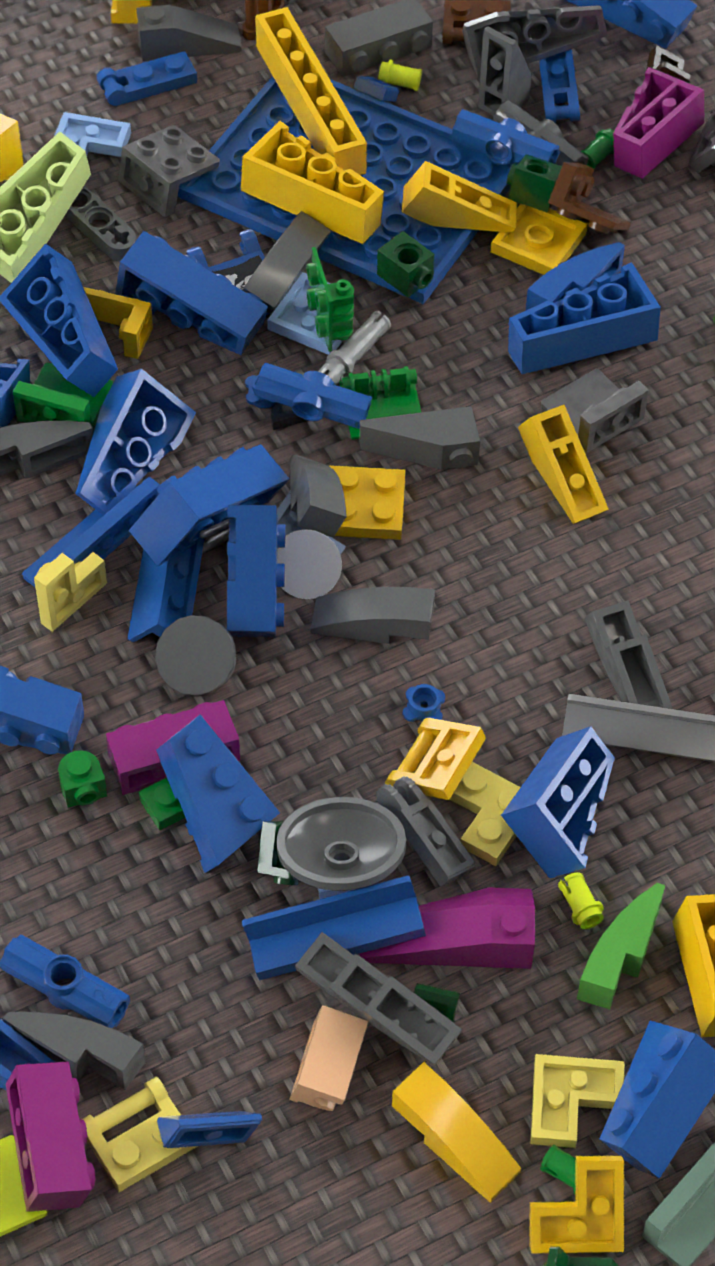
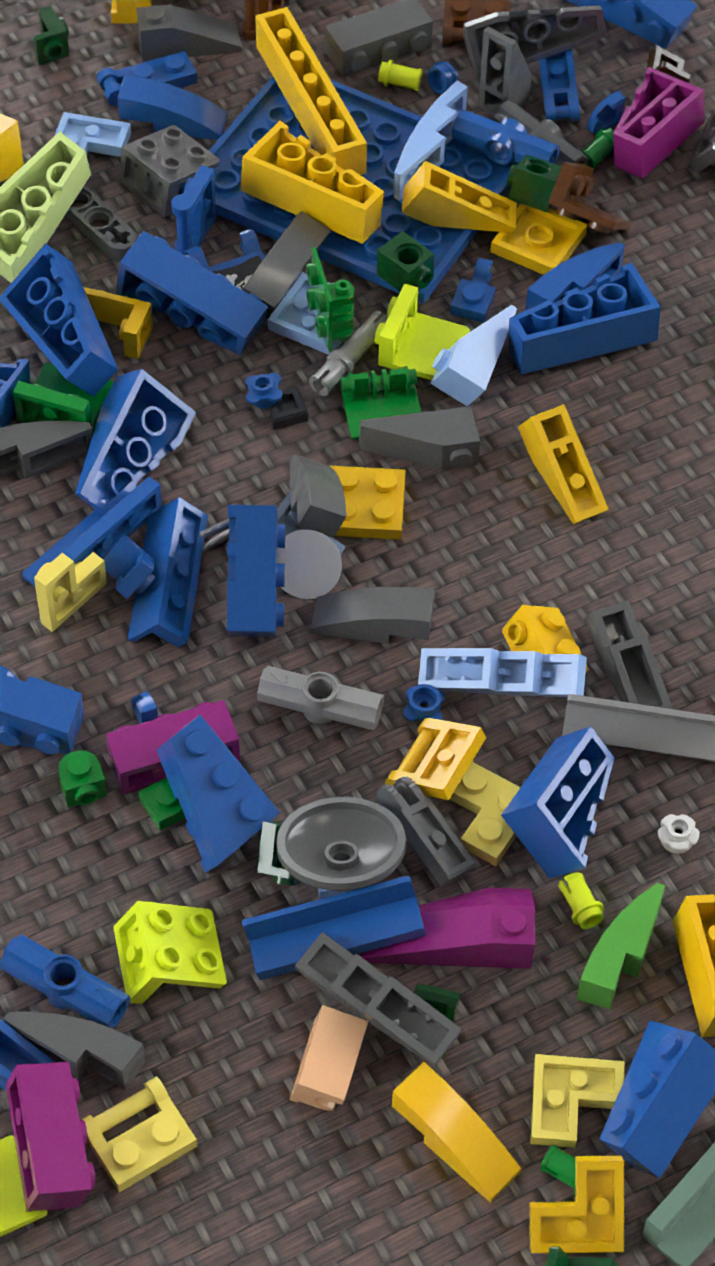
(53, 40): none -> dark green bracket
(130, 567): none -> blue bracket
(144, 707): none -> blue tile
(167, 946): none -> neon yellow bracket
(169, 105): none -> blue slope
(195, 210): none -> blue plate
(195, 655): dark grey tile -> none
(202, 500): blue wedge -> none
(207, 1128): blue slope -> none
(312, 395): blue piece -> none
(340, 701): none -> light grey piece
(376, 88): blue tile -> none
(414, 337): none -> neon yellow bracket
(430, 136): none -> light blue slope
(441, 76): none -> blue plate
(469, 363): none -> light blue slope
(475, 297): none -> blue plate
(502, 672): none -> light blue slope
(540, 631): none -> yellow bracket
(599, 407): flat silver bracket -> none
(607, 113): none -> blue tile
(674, 841): none -> white plate

